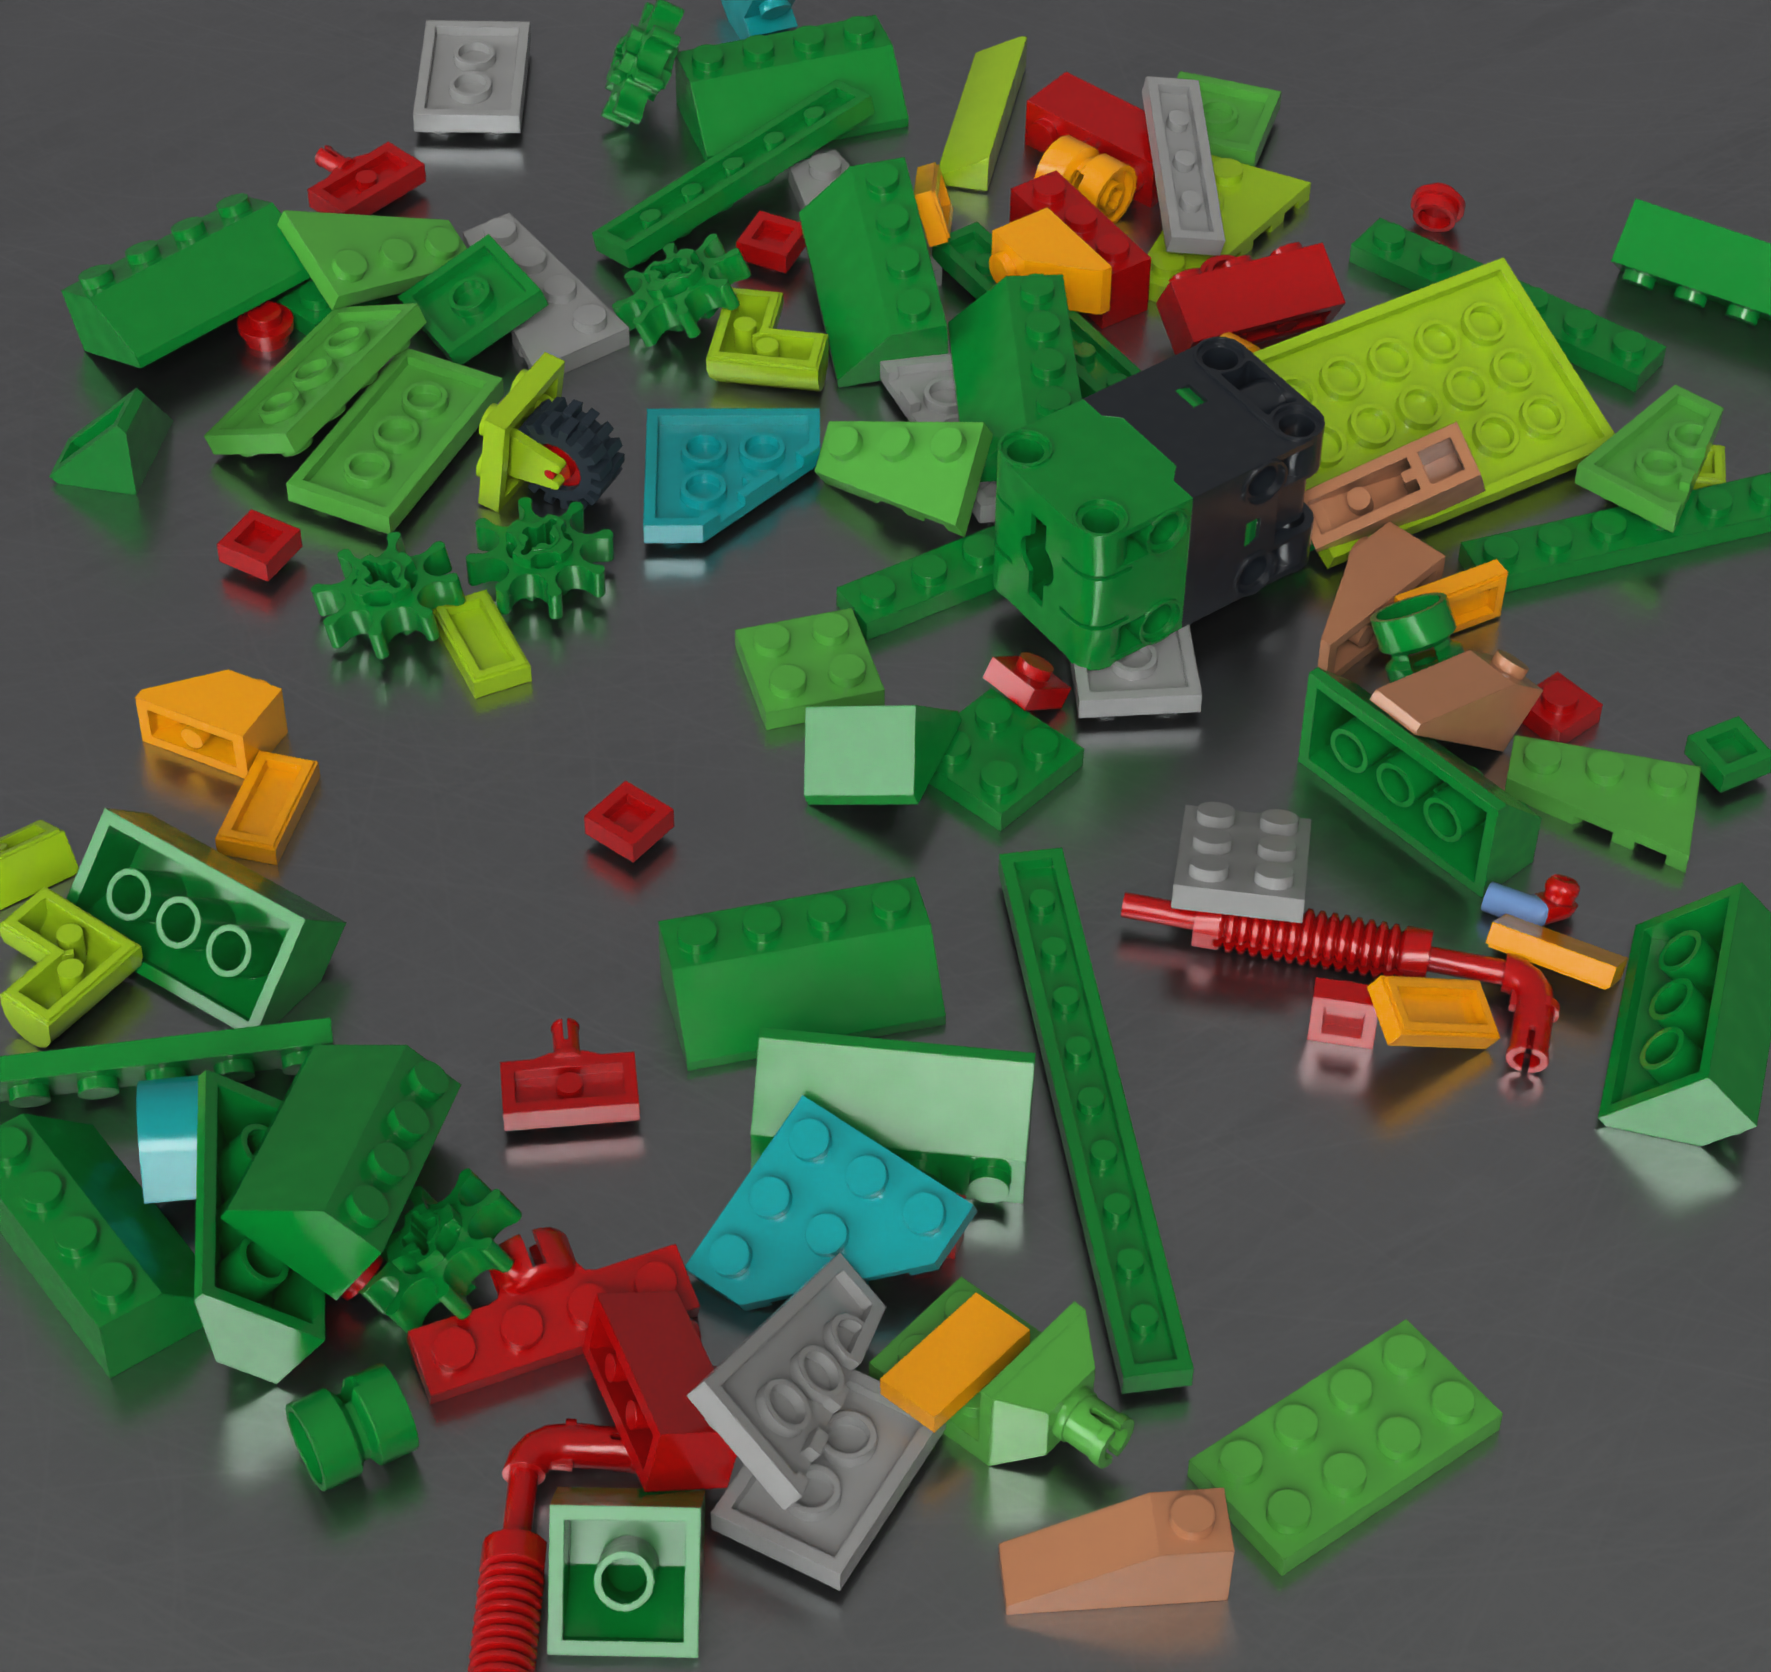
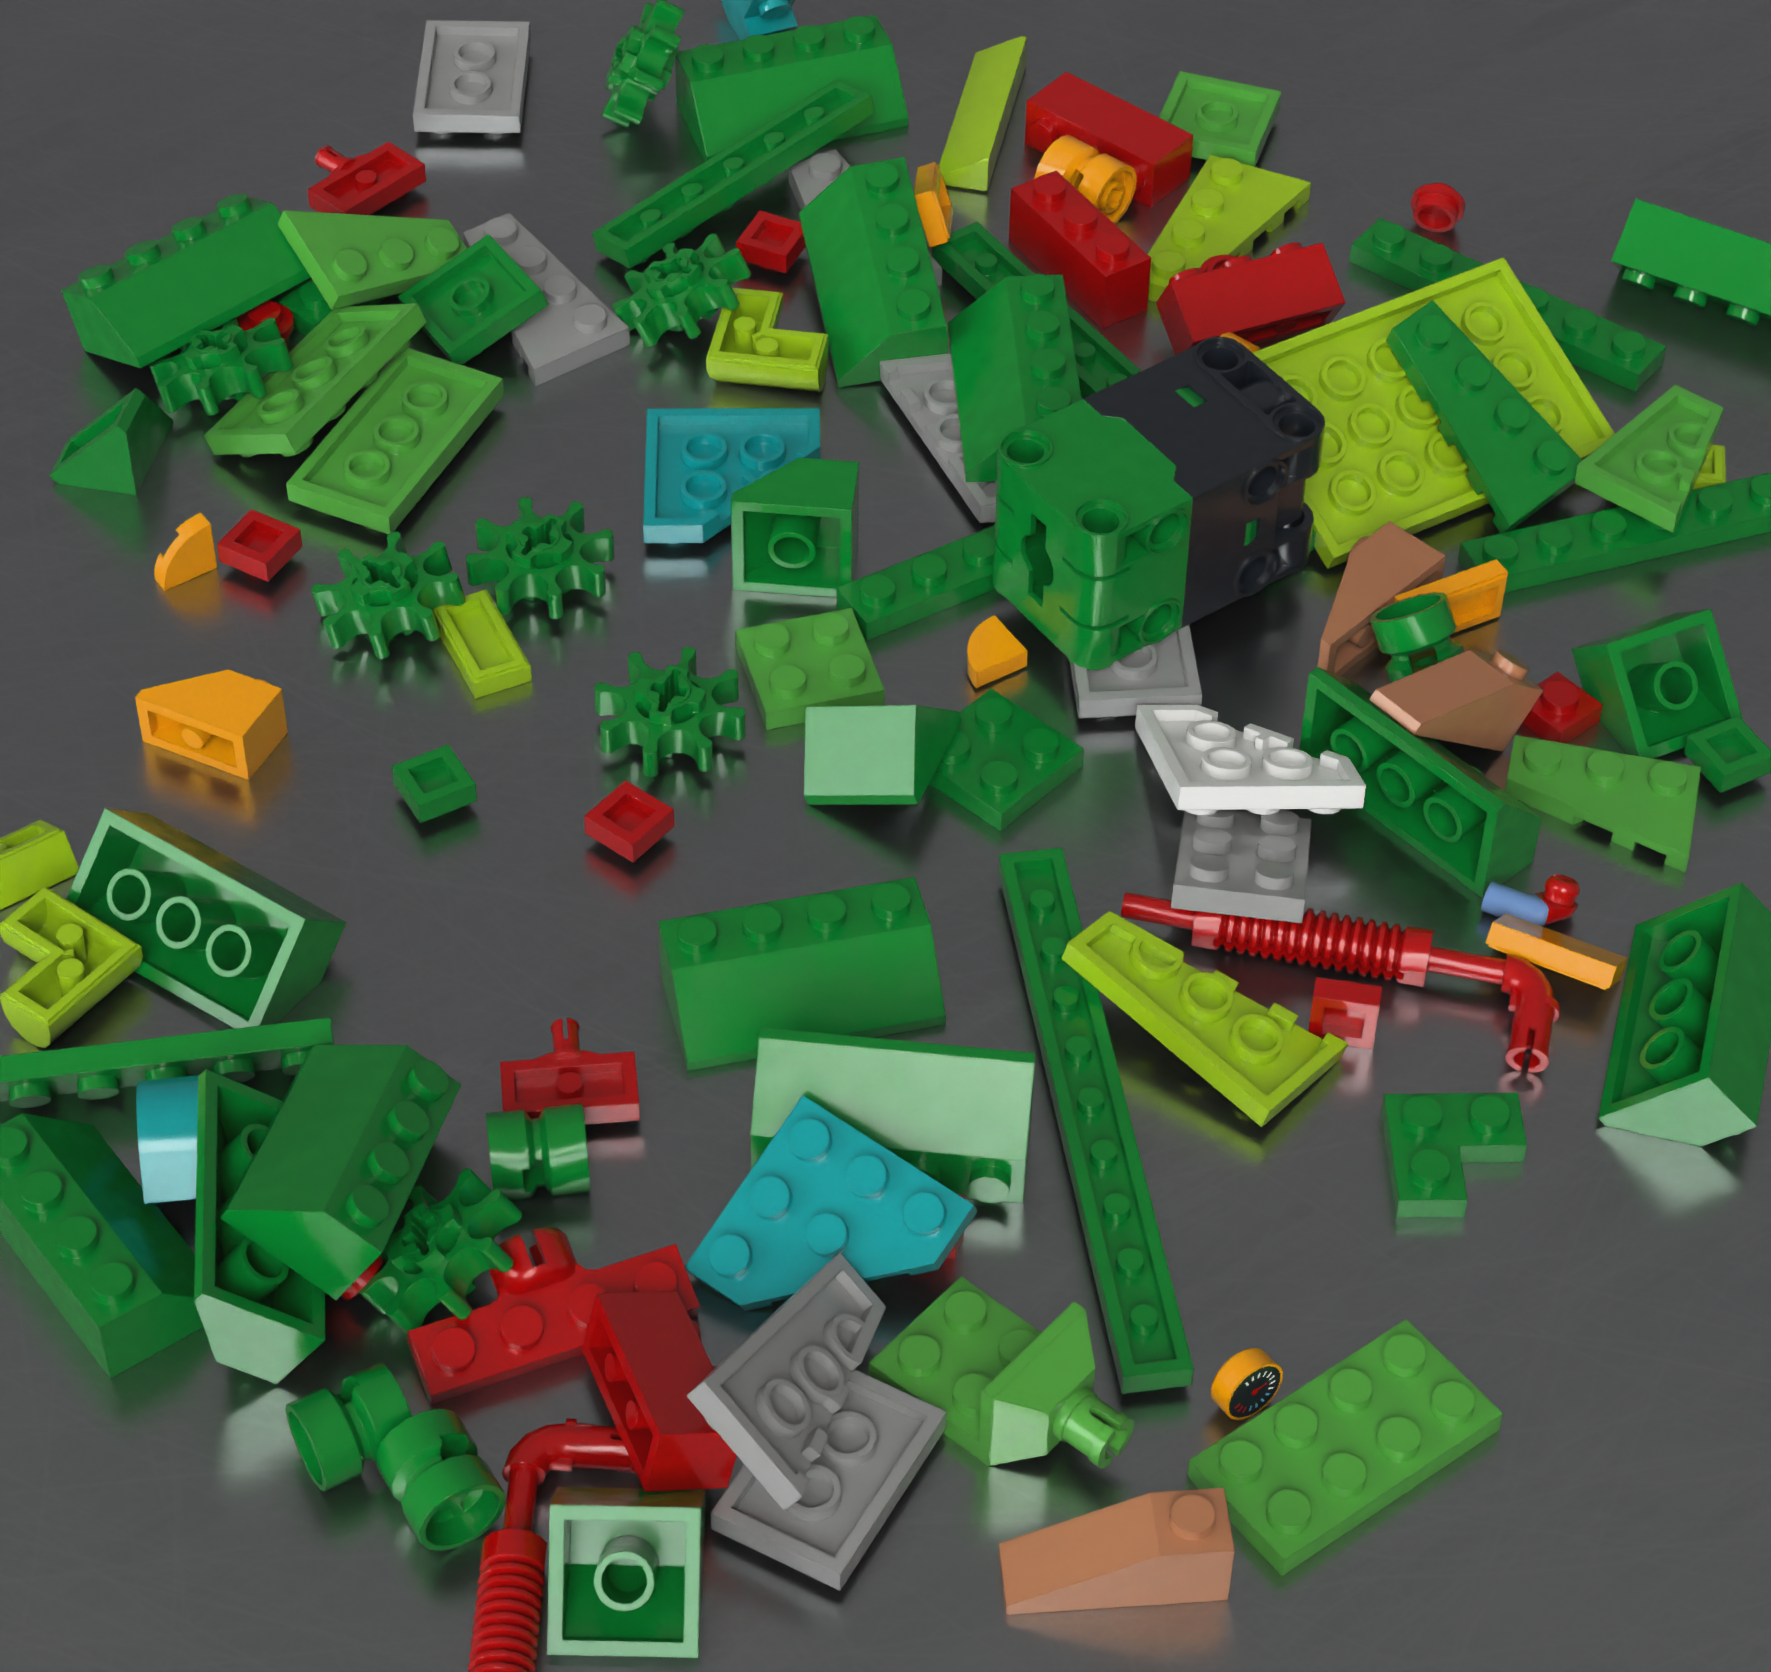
(188, 555): none -> light orange tile
(221, 365): none -> green gear
(267, 807): light orange tile -> none
(434, 783): none -> green plate
(440, 1479): none -> green wheel
(538, 1151): none -> green wheel
(545, 443): plate -> none
(669, 711): none -> green gear
(797, 529): none -> green slope
(915, 466): bright green wing -> none
(954, 1362): light orange tile -> none
(993, 652): none -> light orange tile
(1027, 681): red plate -> none
(1049, 247): light orange slope -> none
(1183, 166): light grey plate -> none
(1228, 1039): none -> lime wing
(1246, 1383): none -> tile
(1257, 770): none -> white plate
(1395, 488): nougat slope -> none
(1433, 1012): light orange tile -> none
(1438, 1132): none -> green plate
(1498, 433): none -> green wing
(1659, 682): none -> green slope

